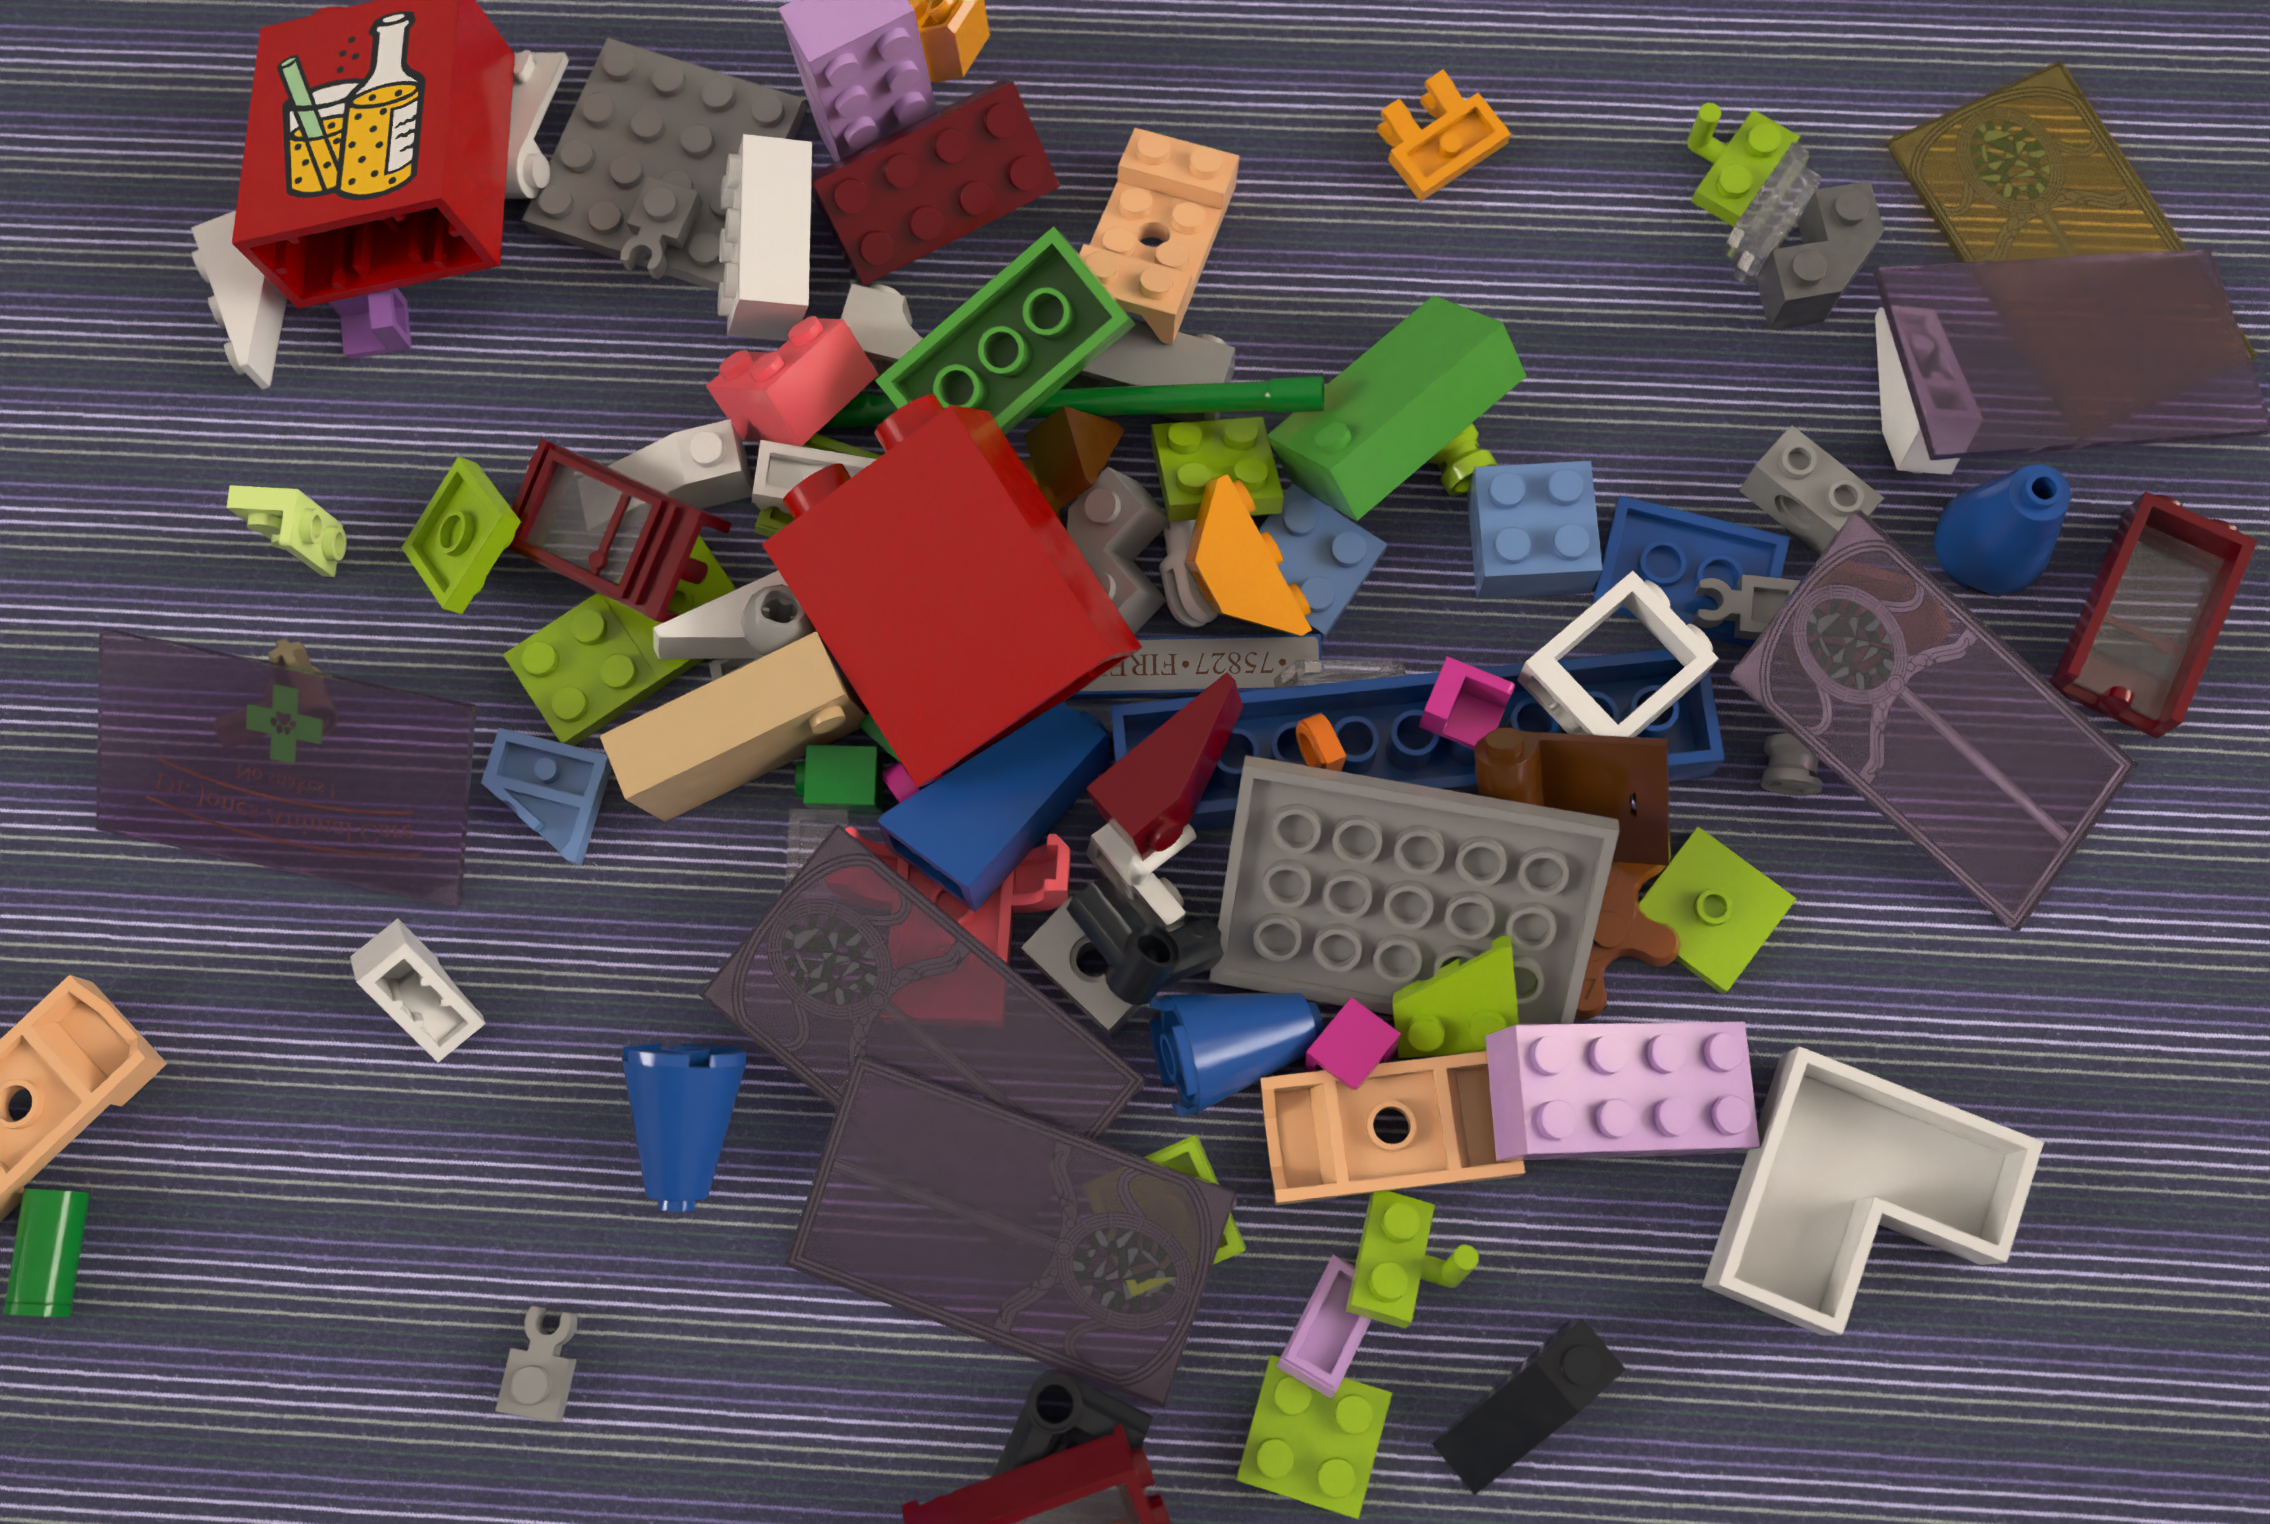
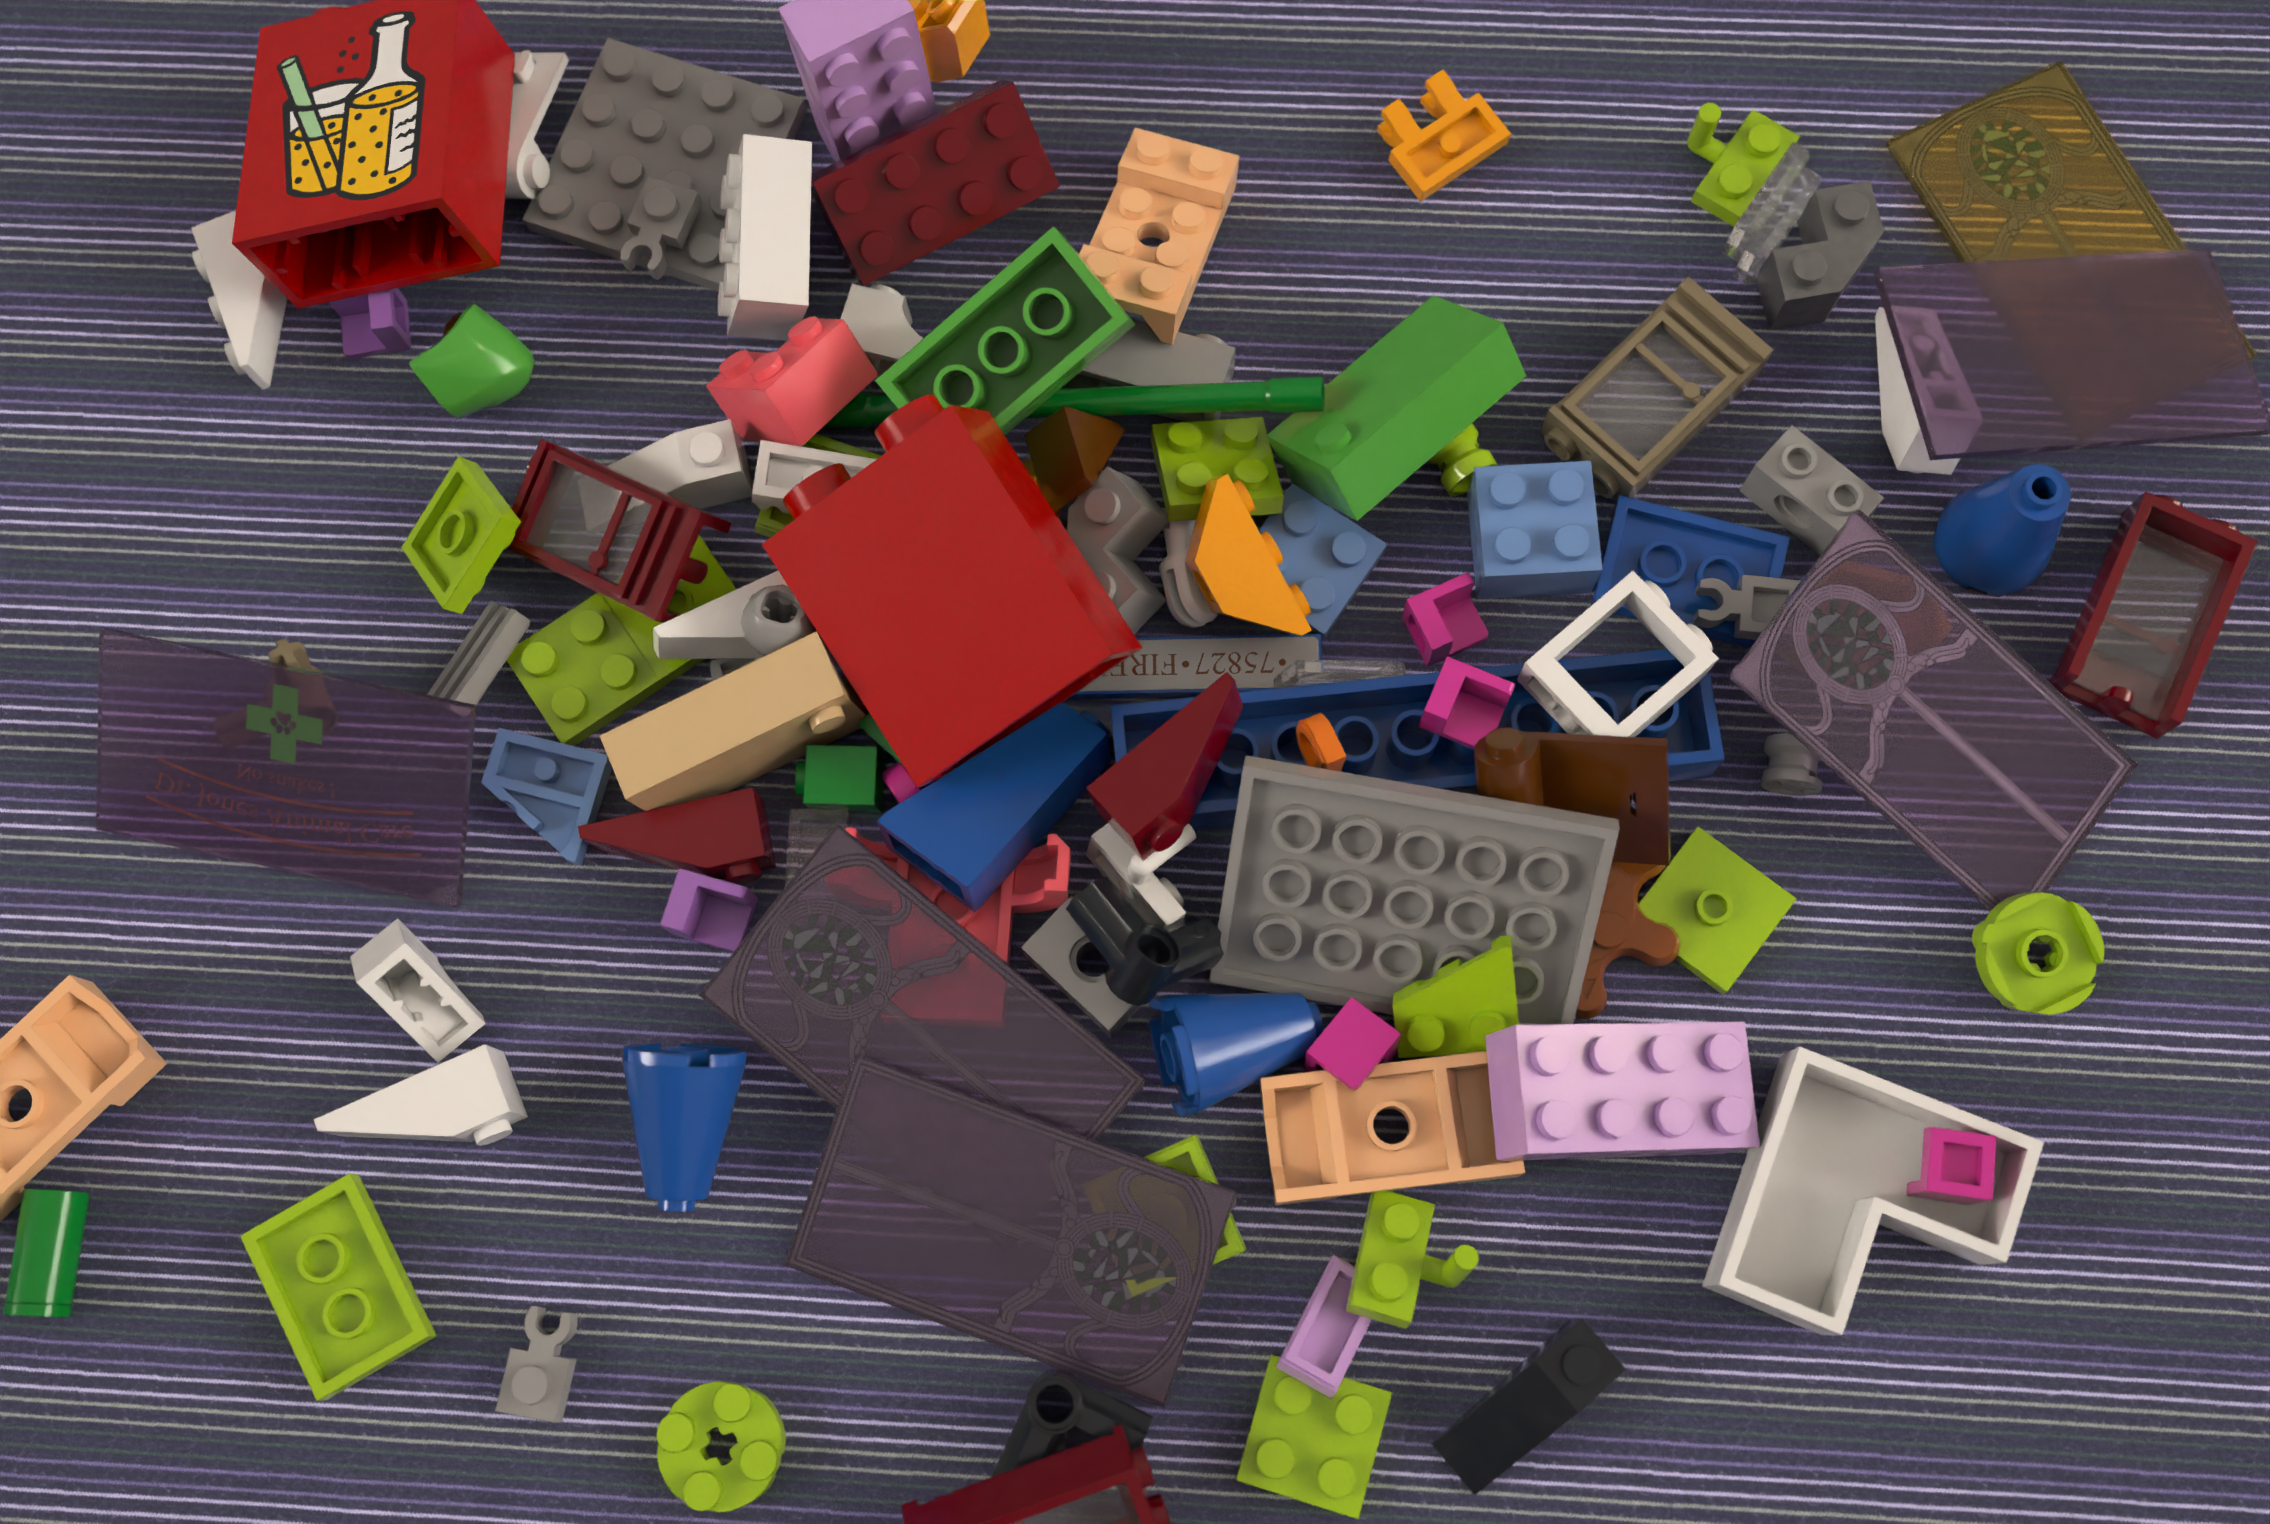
(291, 524): yellowish green bracket -> none
(337, 1286): none -> lime plate
(454, 1101): none -> white slope
(474, 364): none -> bright green piece
(481, 654): none -> light grey tile
(686, 1433): none -> lime plate
(708, 910): none -> medium lavender panel
(709, 836): none -> dark red slope
(1444, 620): none -> dark pink panel
(1655, 391): none -> dark tan door
(1955, 1167): none -> dark pink panel
(2070, 965): none -> lime plate

